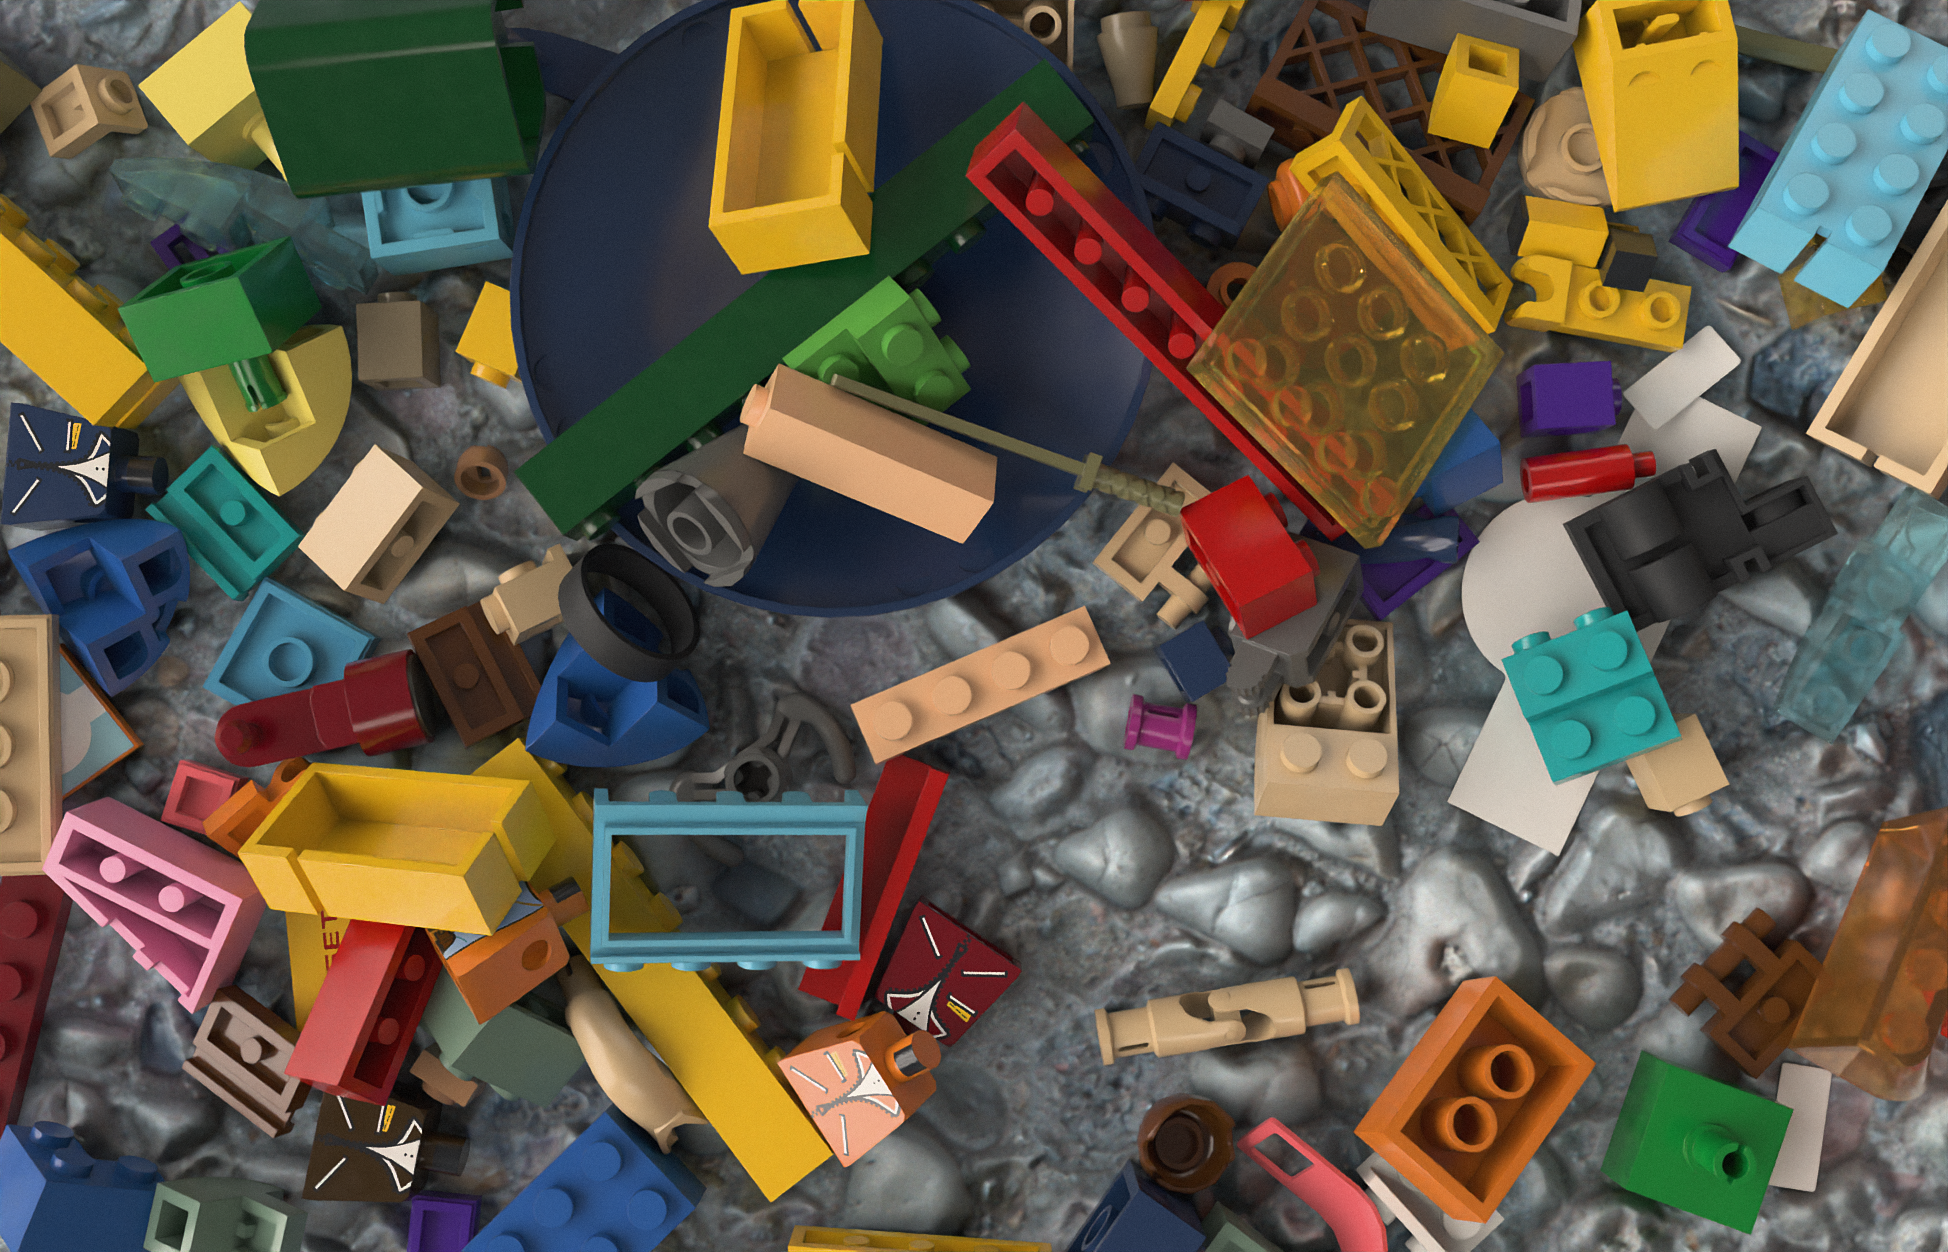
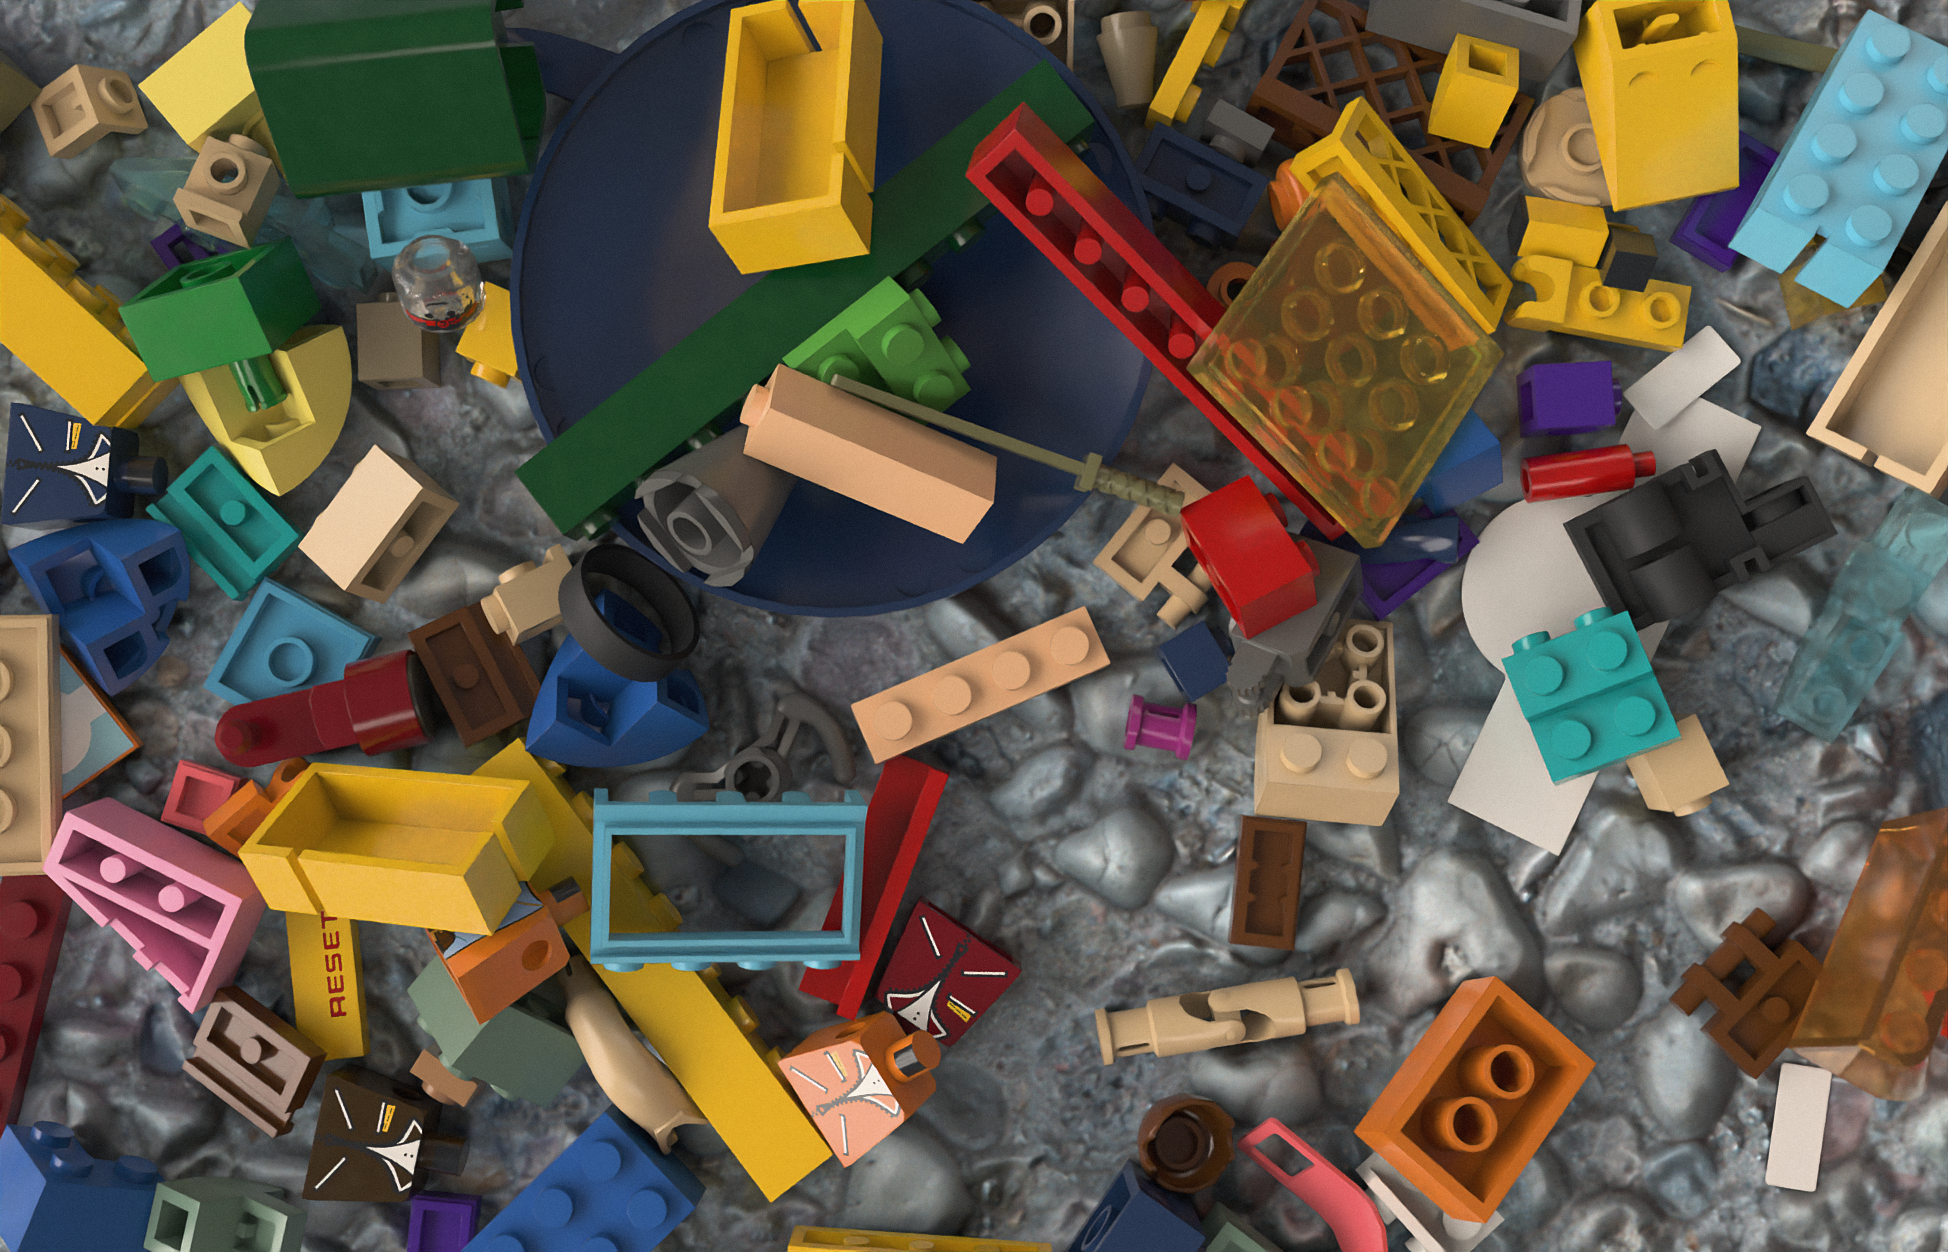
(233, 208): none -> tan brick
(367, 1011): red brick -> none
(438, 283): none -> clear head
(469, 472): medium nougat hinge -> none
(1267, 882): none -> reddish brown plate
(1696, 1142): green brick -> none

